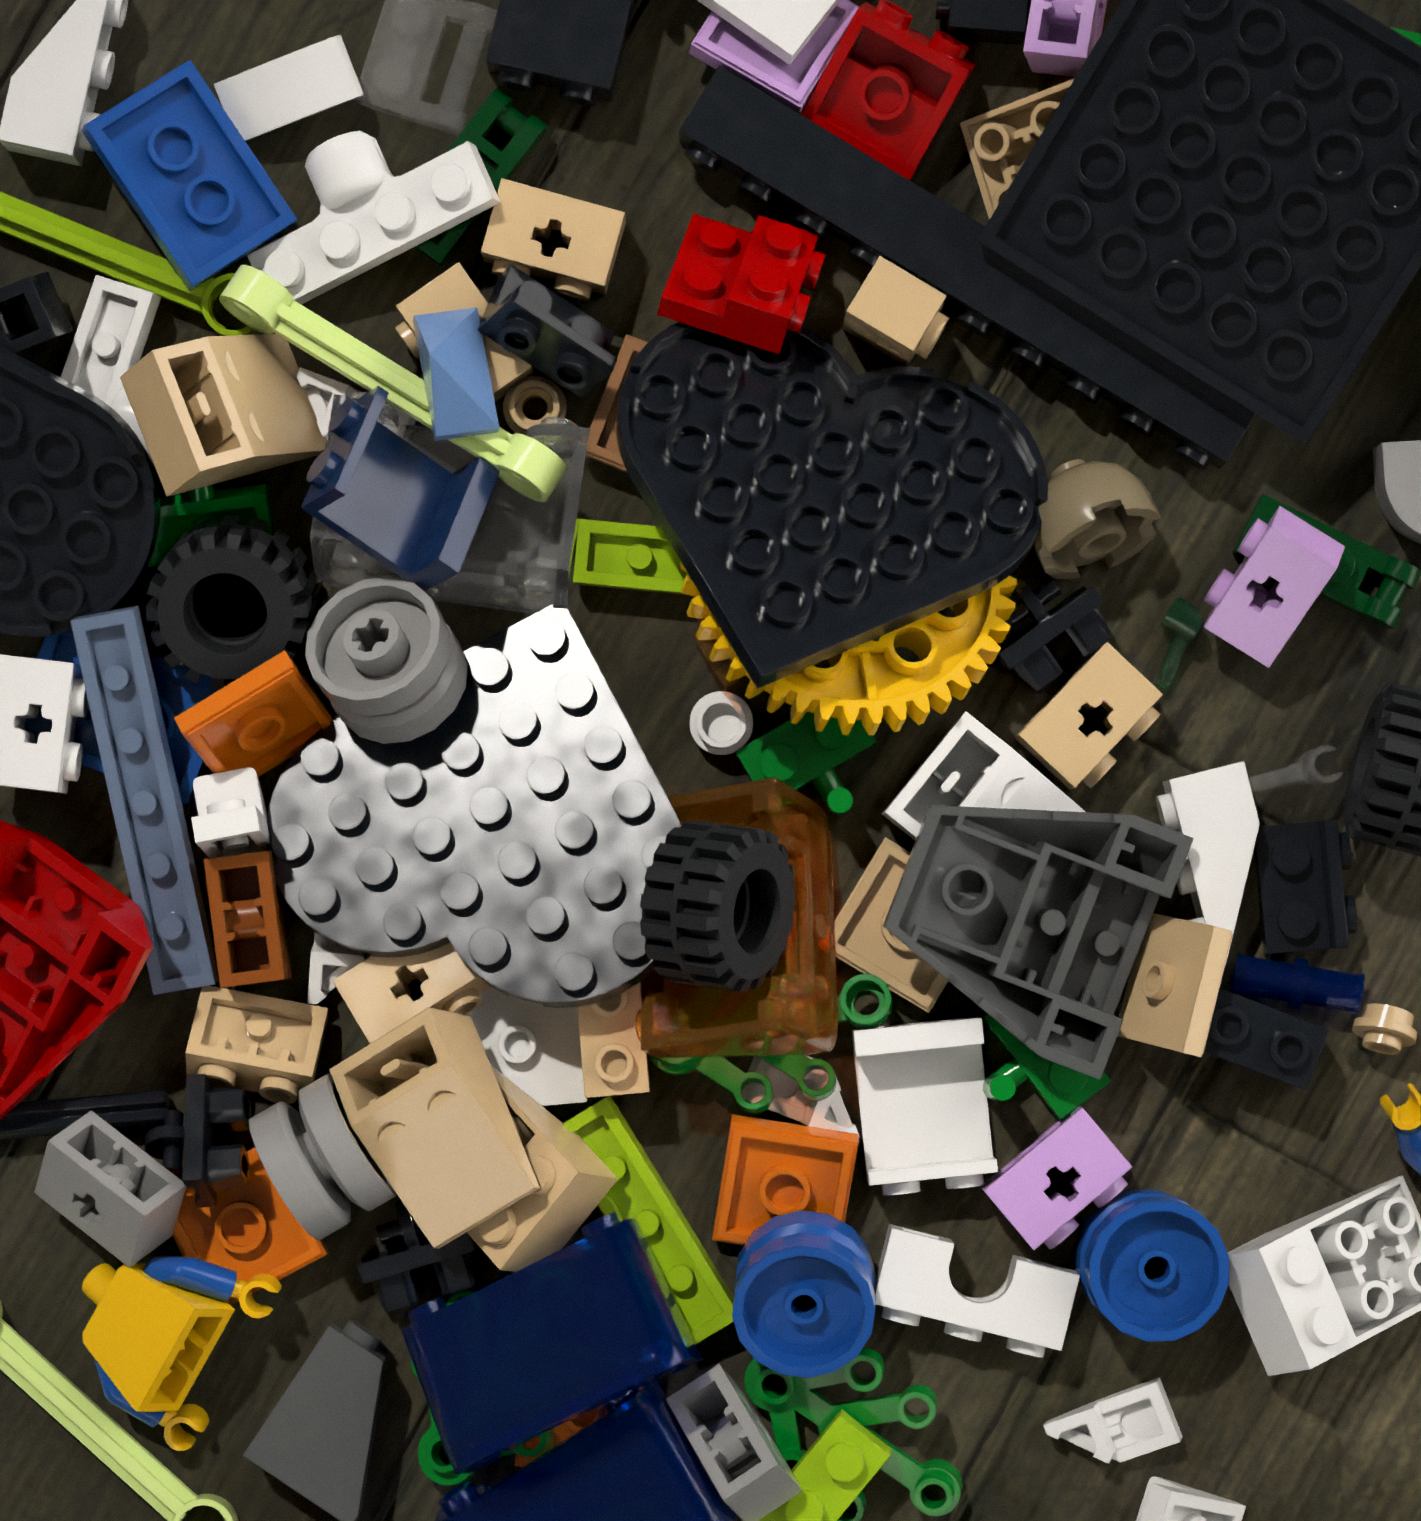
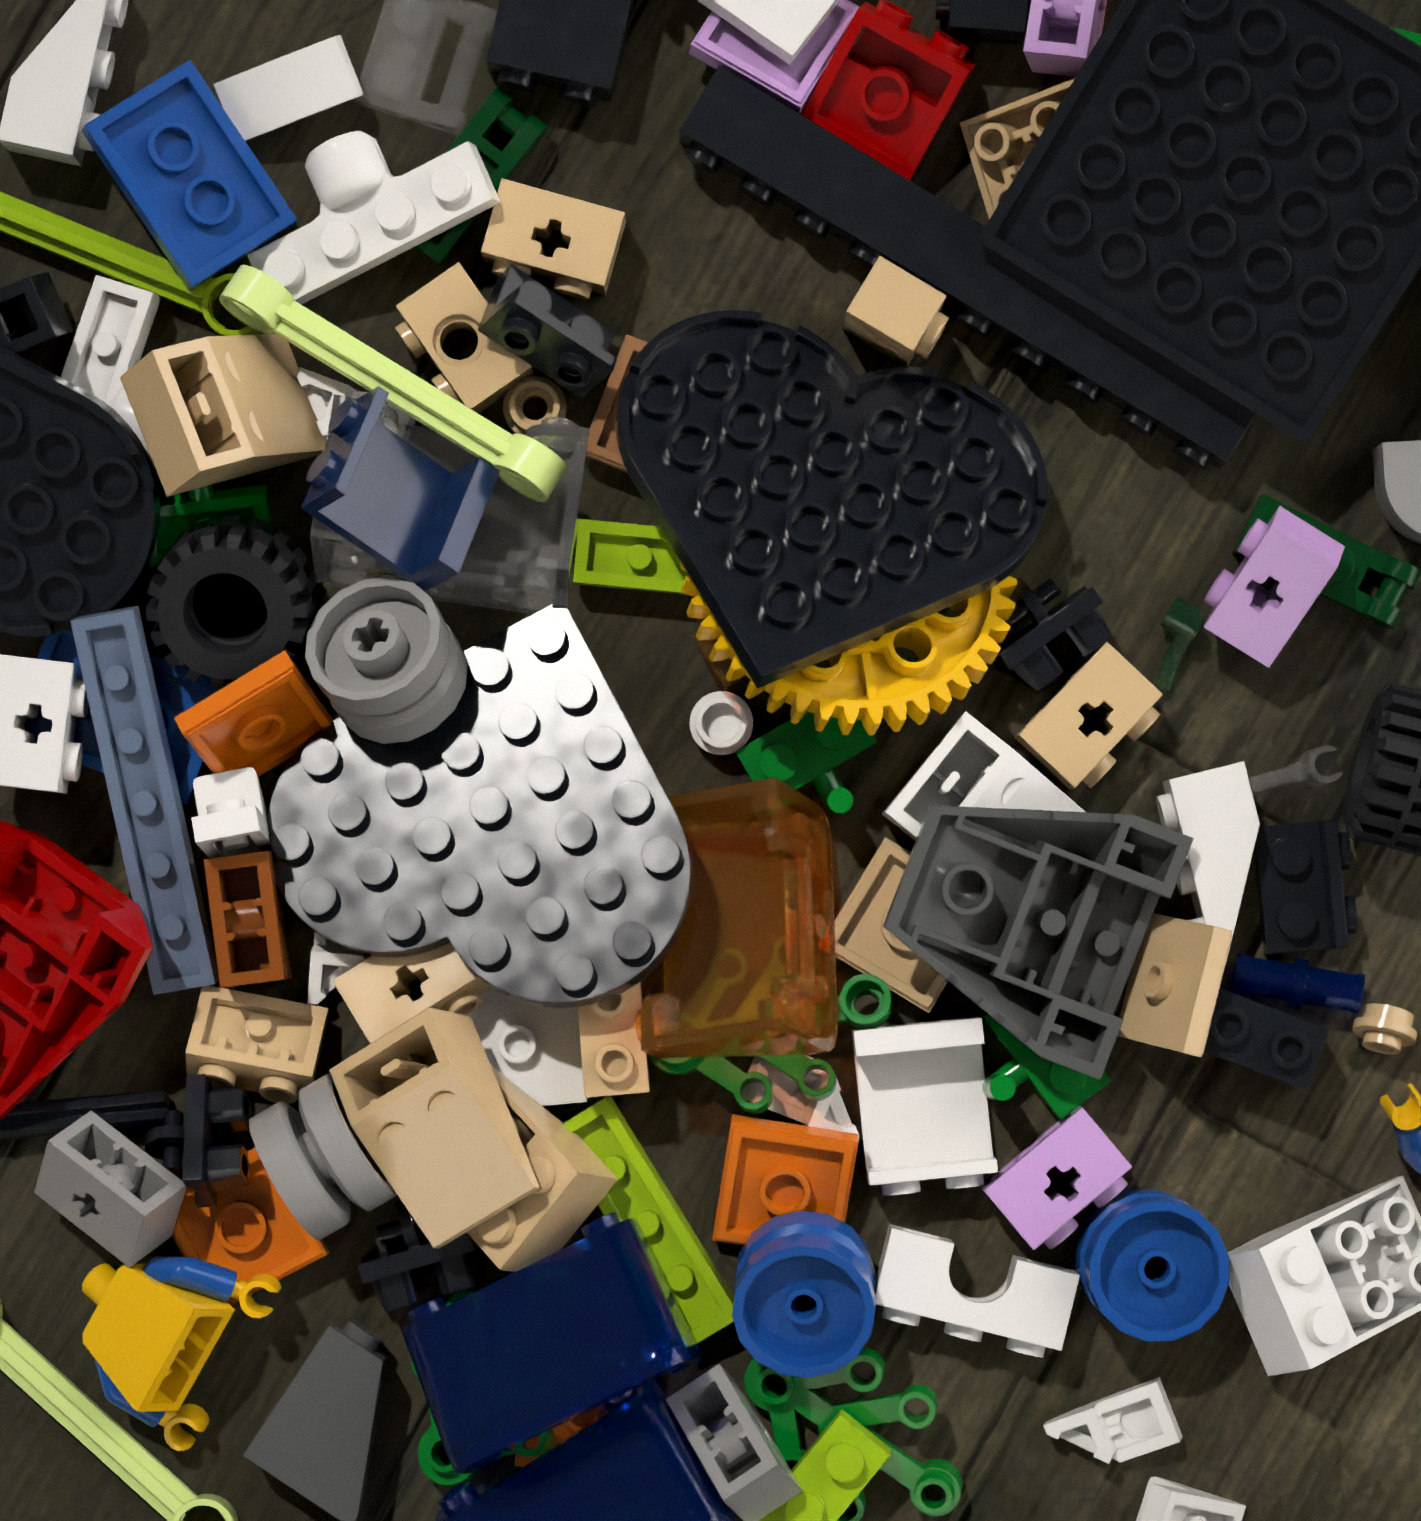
(455, 374): medium blue slope -> none
(718, 905): black tyre -> none
(743, 280): red plate -> none
(1093, 515): dark tan cylinder -> none

